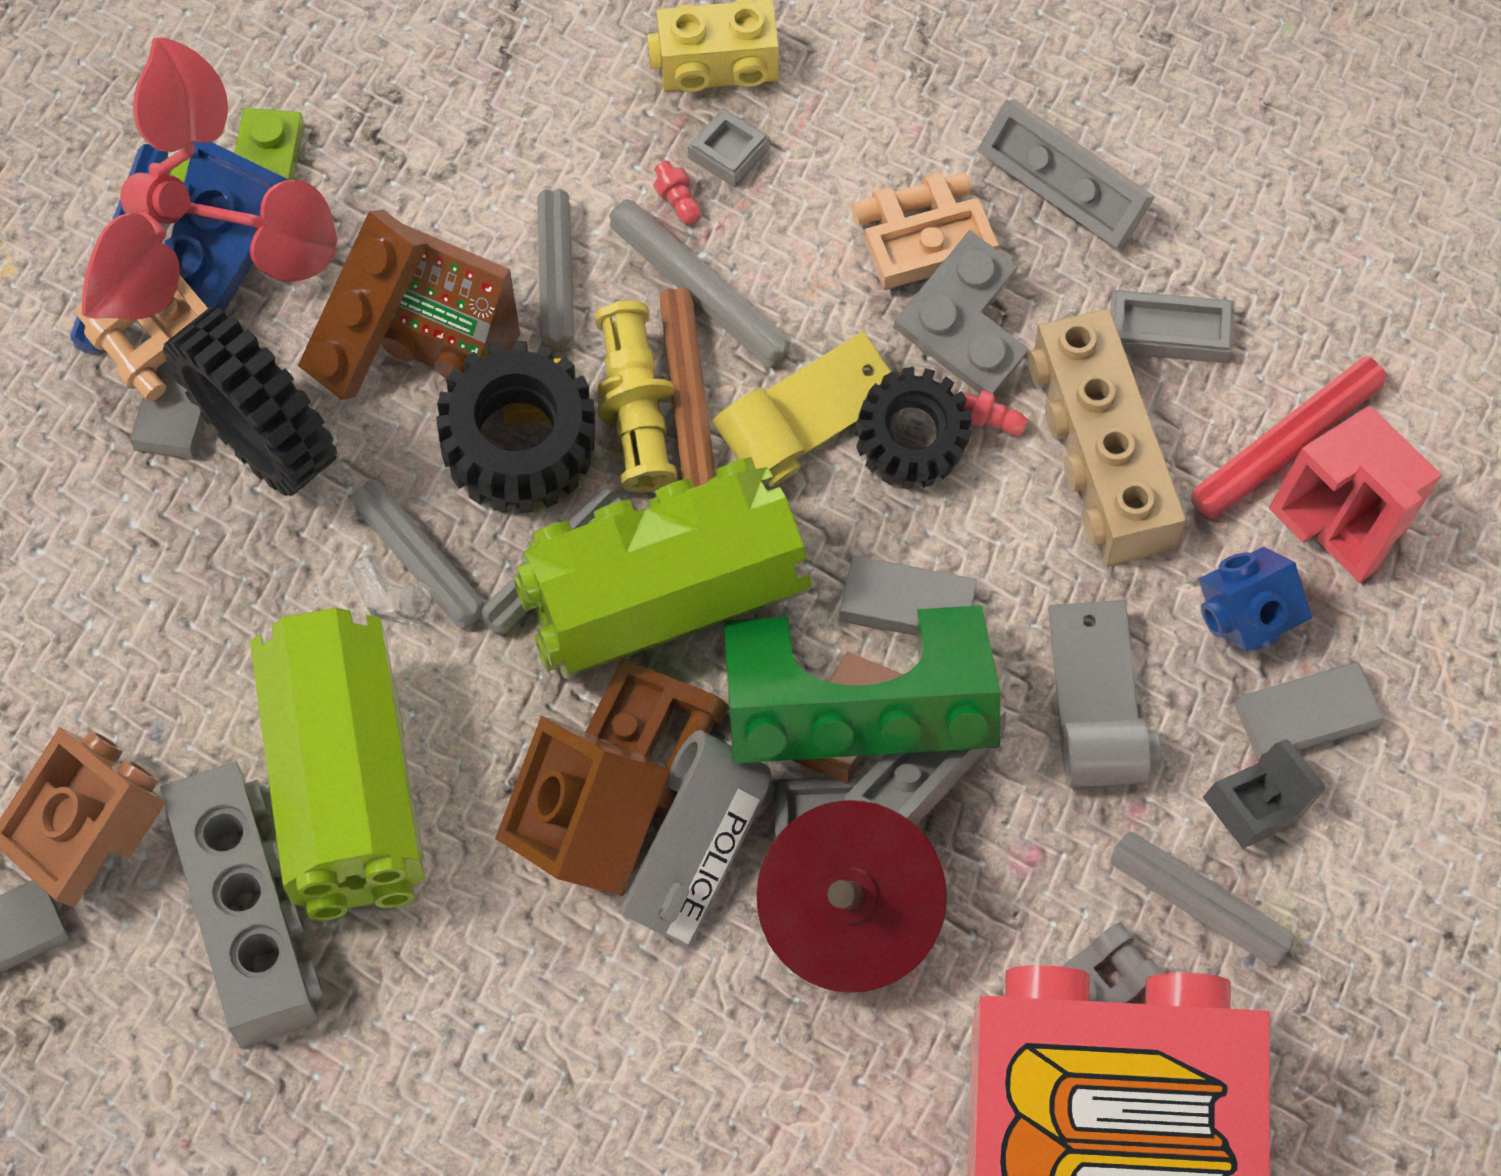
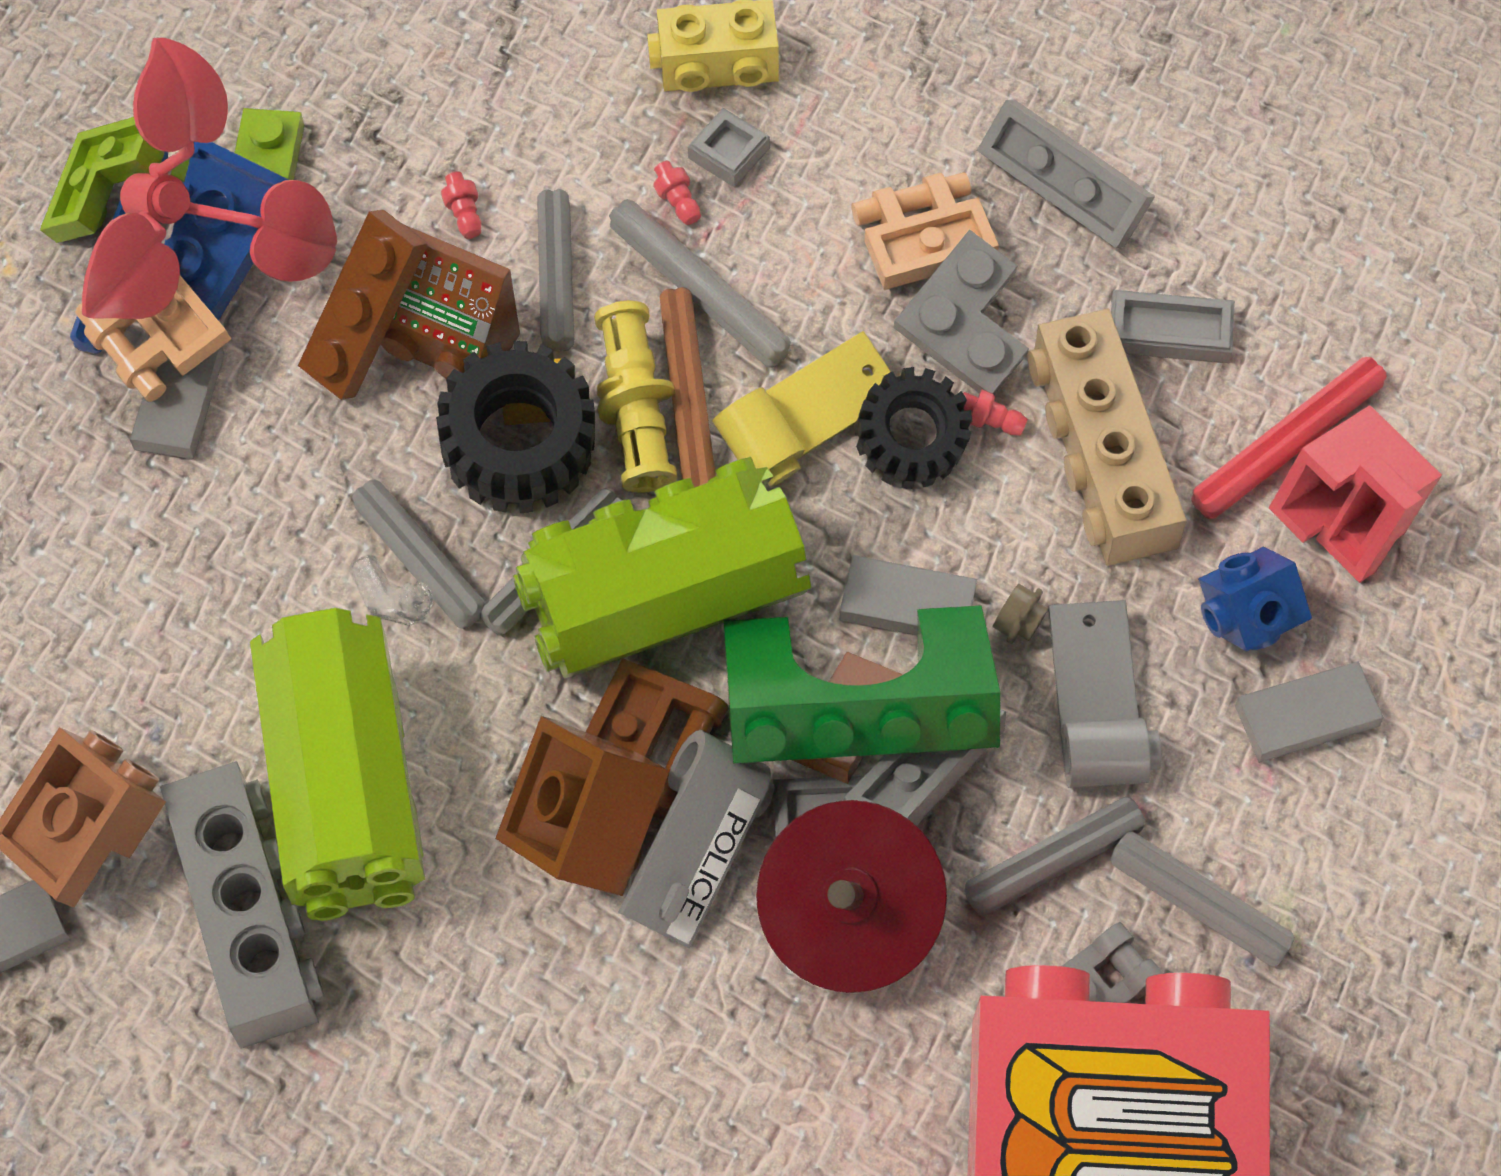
(93, 167): none -> lime plate
(250, 401): black tyre -> none
(461, 198): none -> coral piece
(1021, 614): none -> dark tan plate
(1053, 856): none -> light grey axle
(1265, 795): dark grey bracket -> none

